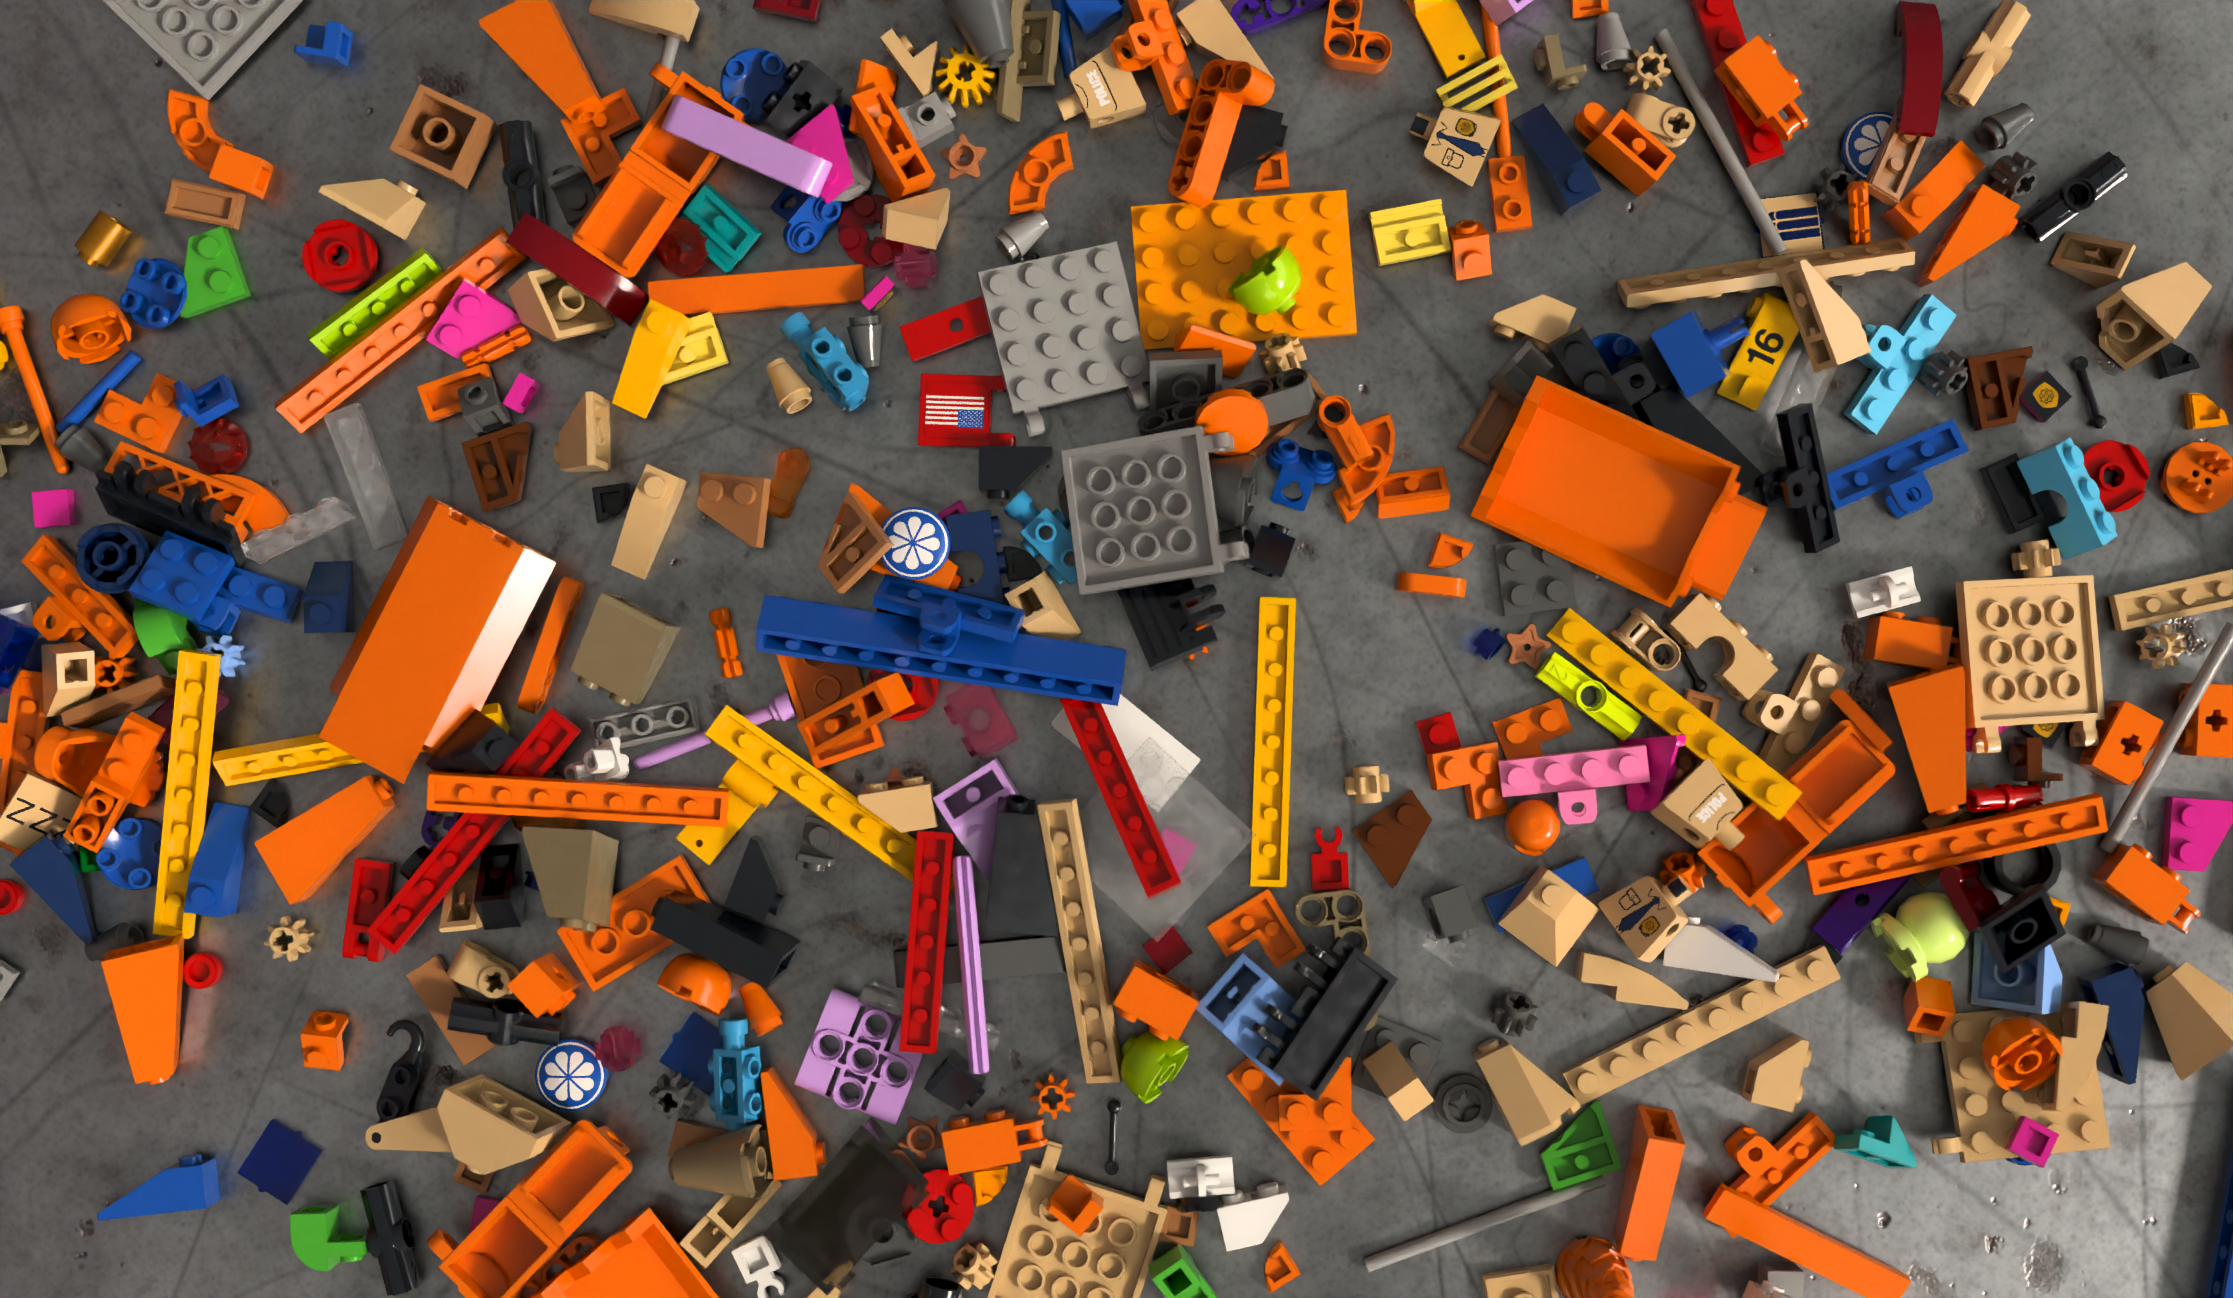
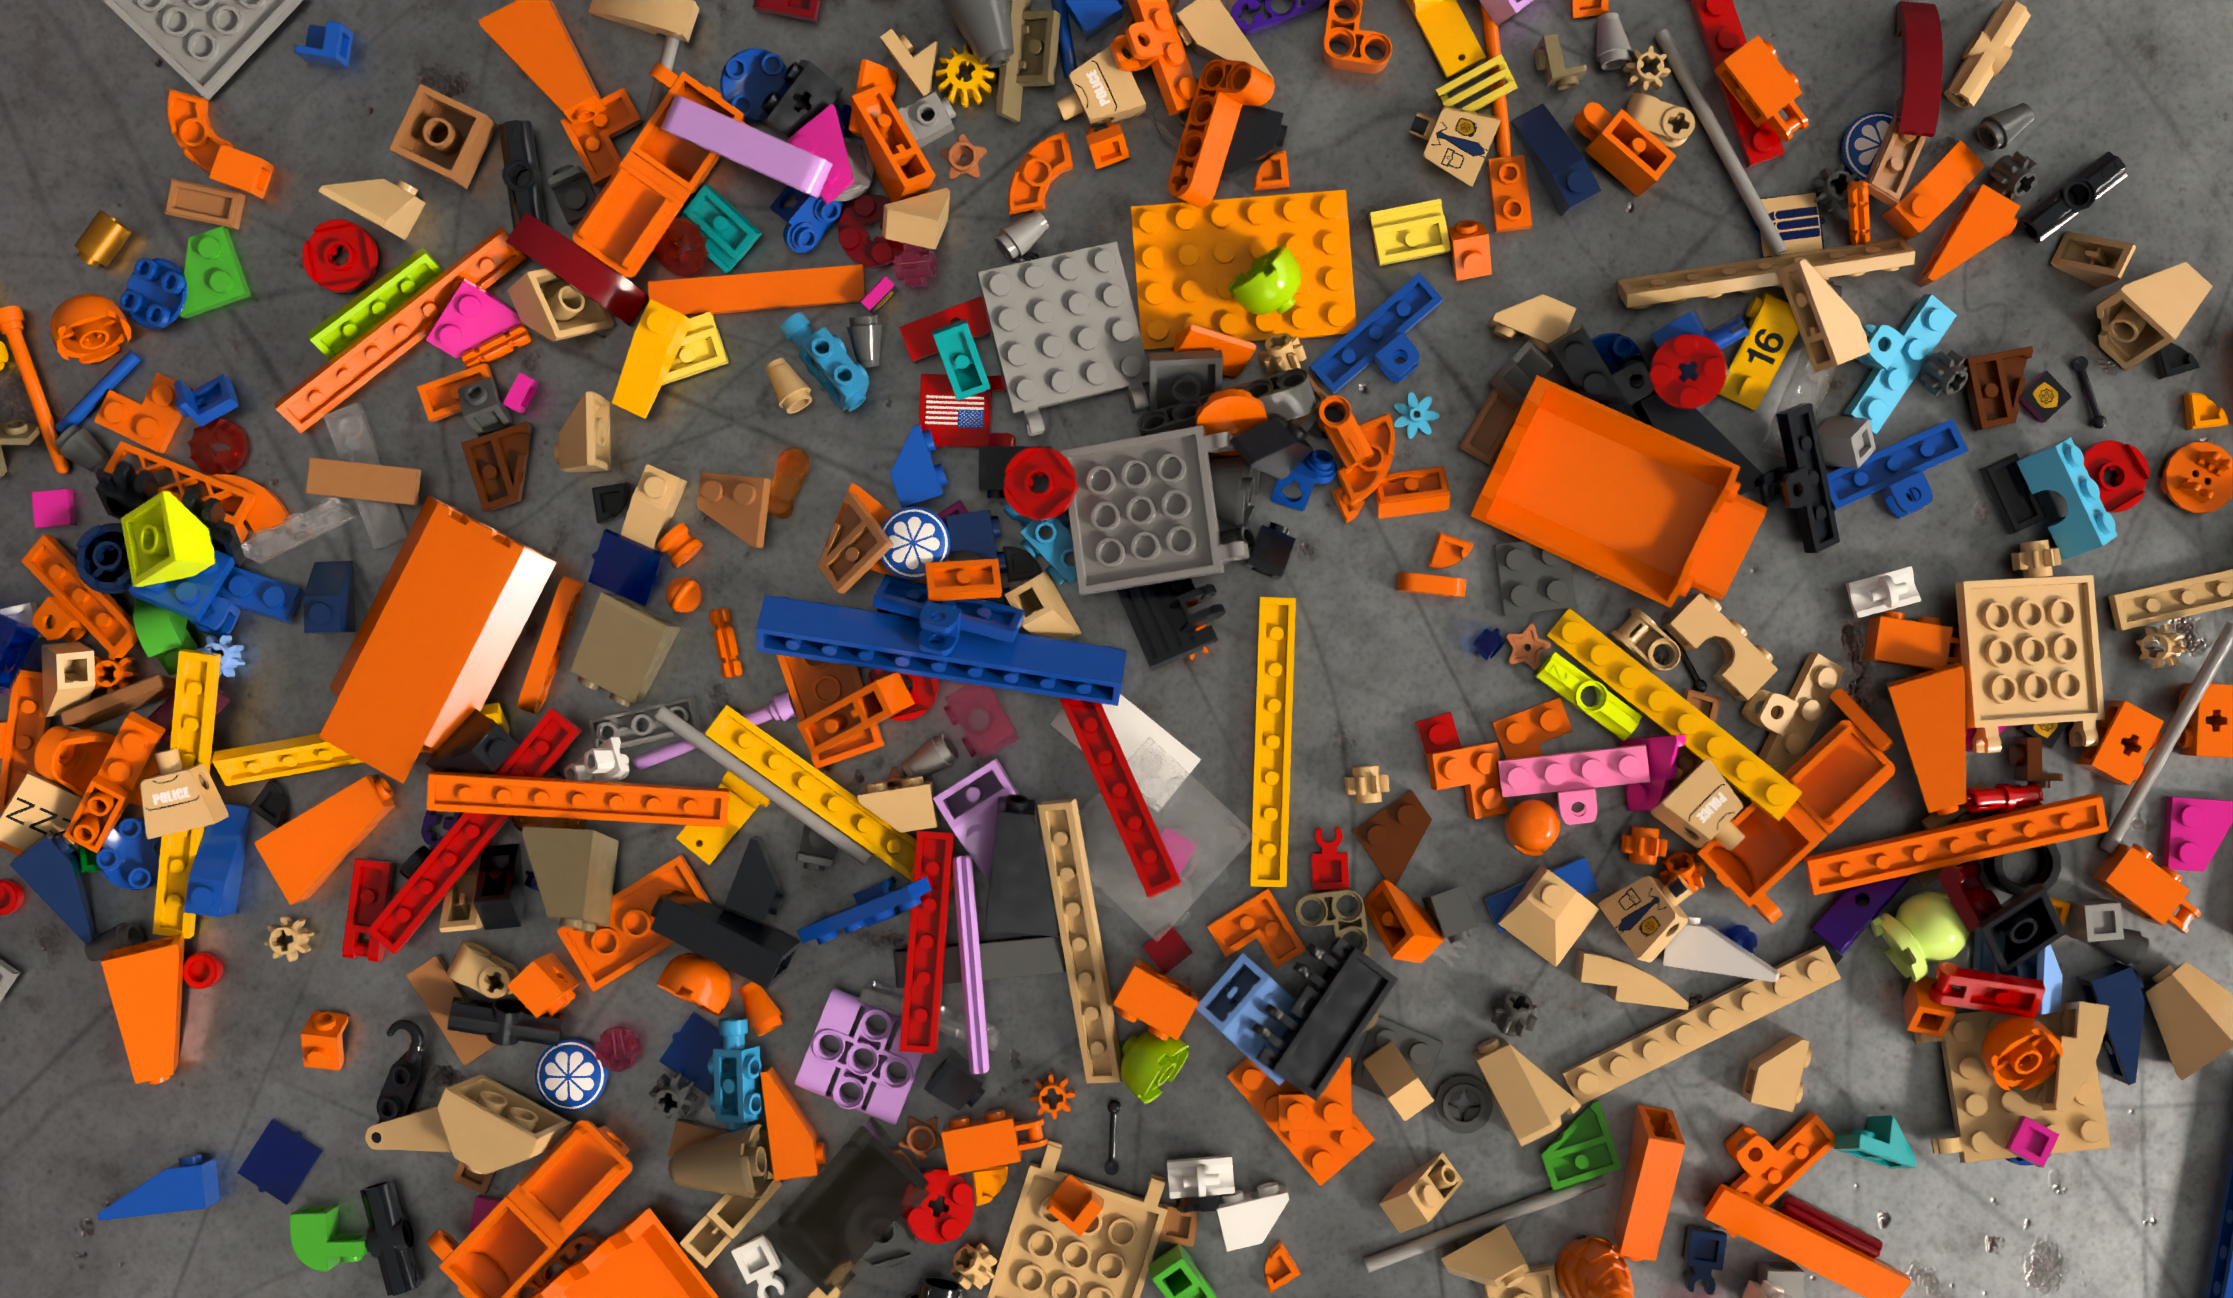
(165, 541): none -> neon yellow slope
(179, 797): none -> tan torso
(363, 481): none -> medium nougat tile
(625, 567): none -> clear blue piece
(679, 545): none -> orange wheel
(684, 595): none -> orange tile
(763, 785): none -> light grey piece
(872, 907): none -> blue plate
(915, 472): none -> blue slope
(931, 757): none -> light grey cone
(961, 359): none -> teal slope
(963, 580): none -> orange plate
(1041, 462): none -> red plate
(1107, 145): none -> orange tile
(1273, 447): none -> black slope
(1380, 338): none -> blue plate
(1401, 923): none -> orange slope
(1409, 419): none -> medium azure plant
(1421, 1193): none -> tan slope
(1489, 1260): none -> tan slope
(1644, 845): none -> orange gear
(1666, 372): none -> red plate
(1704, 1252): none -> dark blue plate
(1830, 1225): none -> dark red axle
(1846, 441): none -> light grey panel
(1986, 991): none -> red plate
(2095, 920): none -> light grey panel

